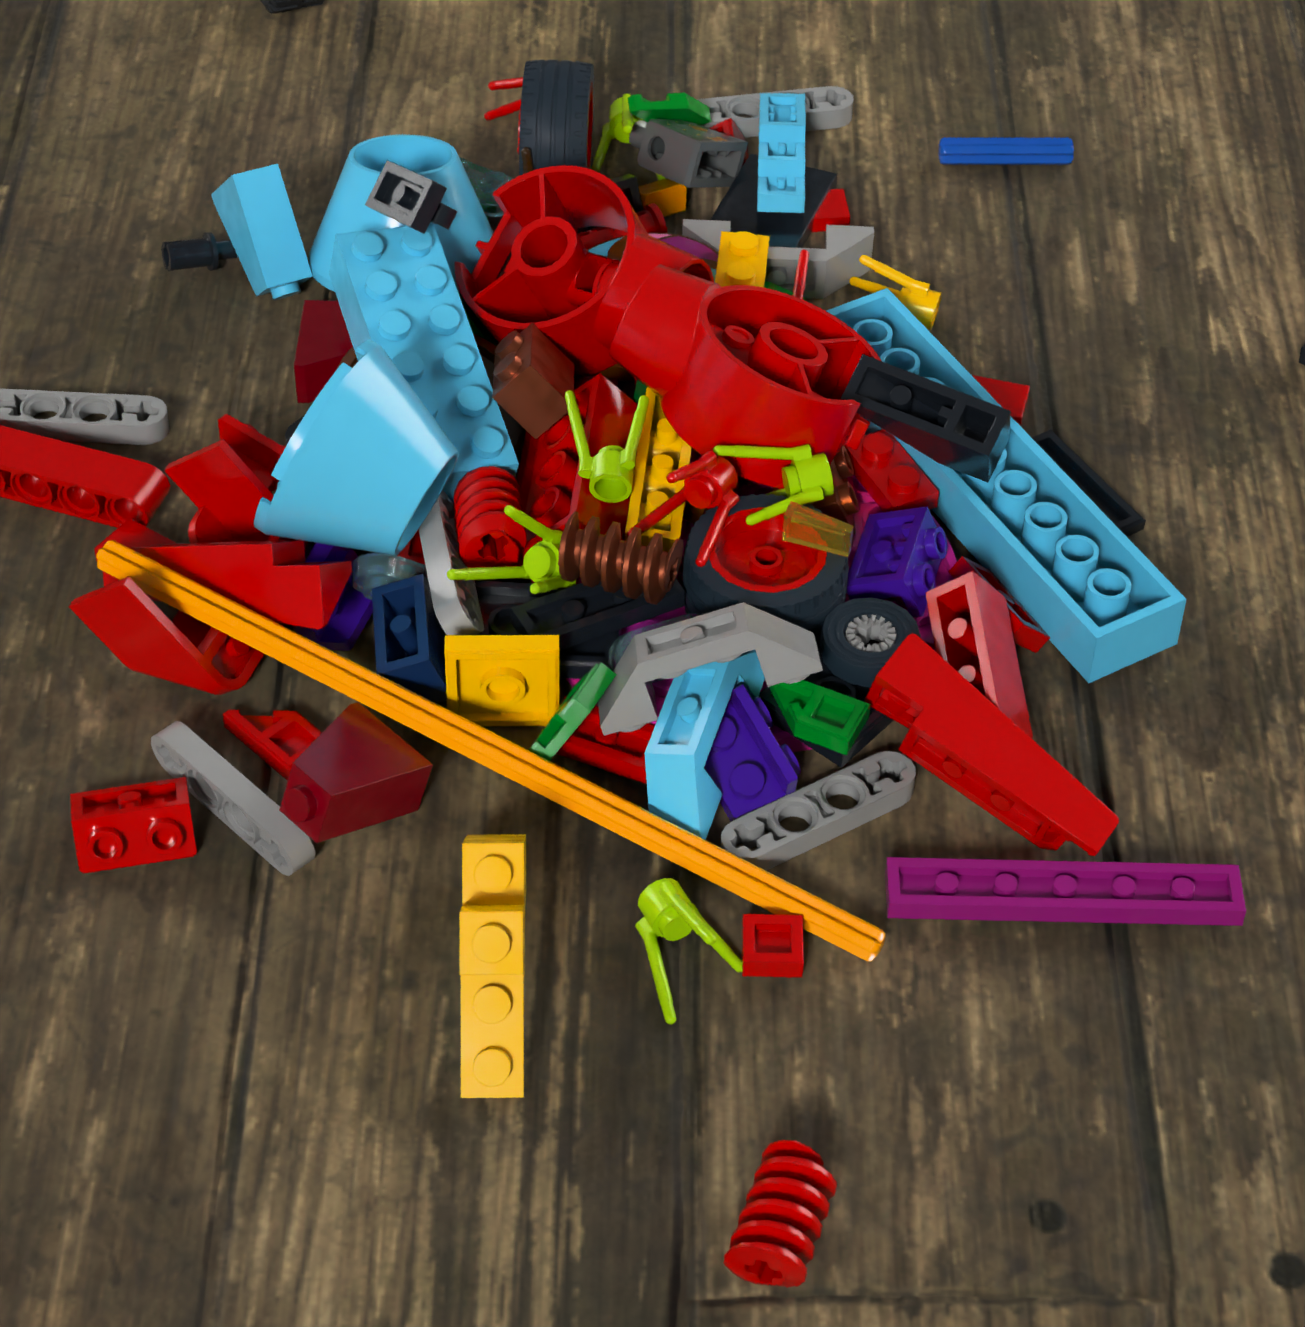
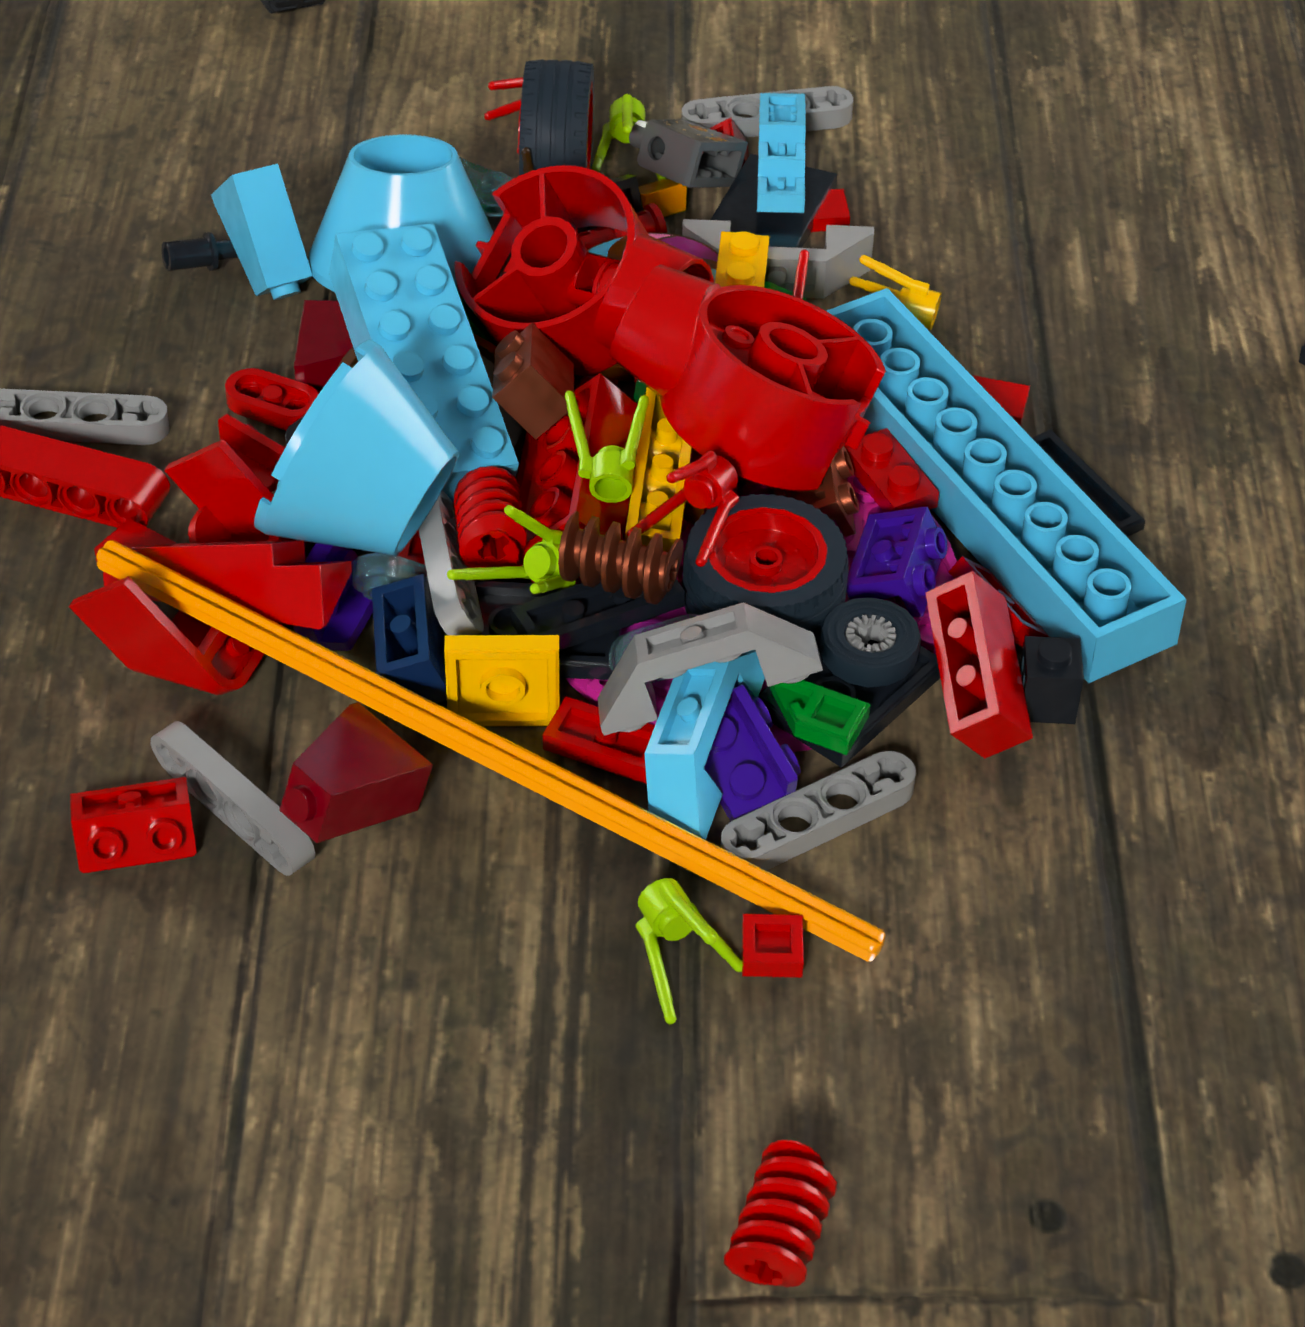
(268, 397): none -> red plate
(273, 738): red tile -> none
(410, 198): black plate -> none
(492, 965): yellow arch -> none
(573, 710): green tile -> none
(675, 107): green tile -> none
(804, 481): lime plant -> none
(816, 530): clear yellow piece -> none
(931, 417): black slope -> none
(984, 752): red wedge -> none
(1005, 151): blue axle -> none
(1052, 678): none -> black brick
(1064, 891): magenta plate -> none

